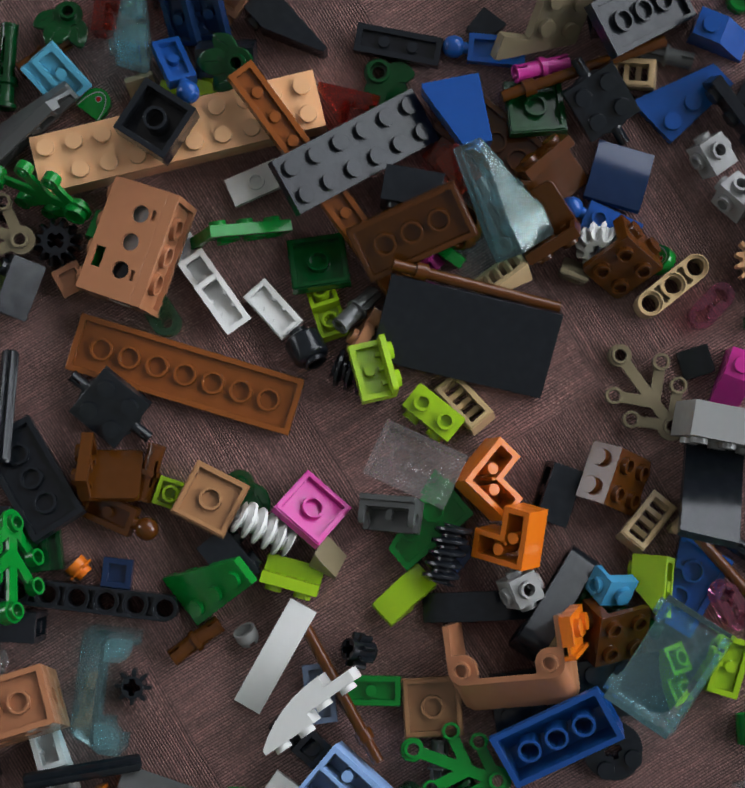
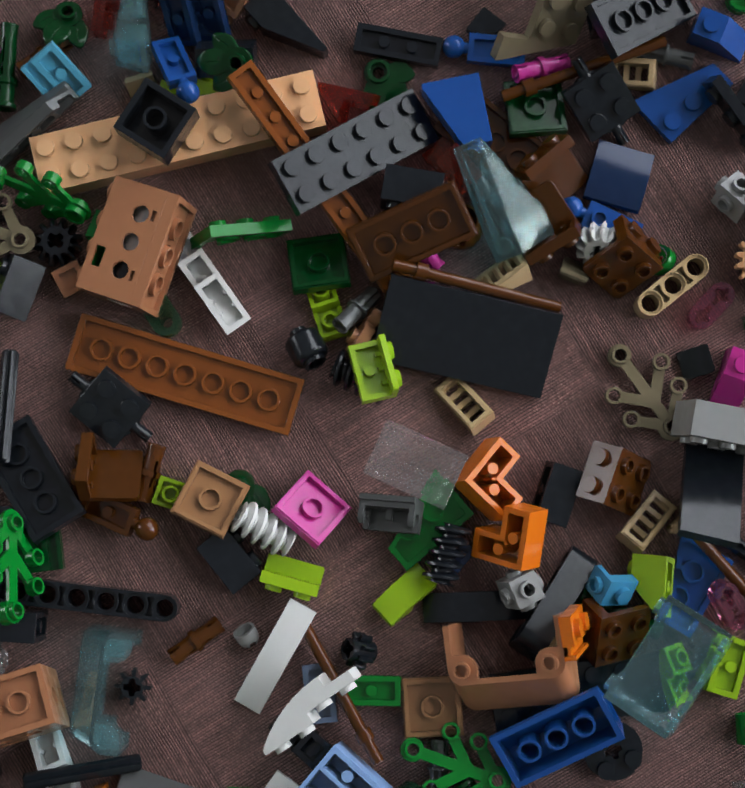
(78, 568): orange plate -> none
(95, 103): green tile -> none
(117, 572): dark blue plate -> none
(210, 587): green wing -> none
(252, 184): white plate -> none
(273, 309): white plate -> none
(328, 558): dark tan slope -> none
(433, 413): lime bracket -> none
(453, 257): green tile -> none
(711, 154): light grey brick -> none

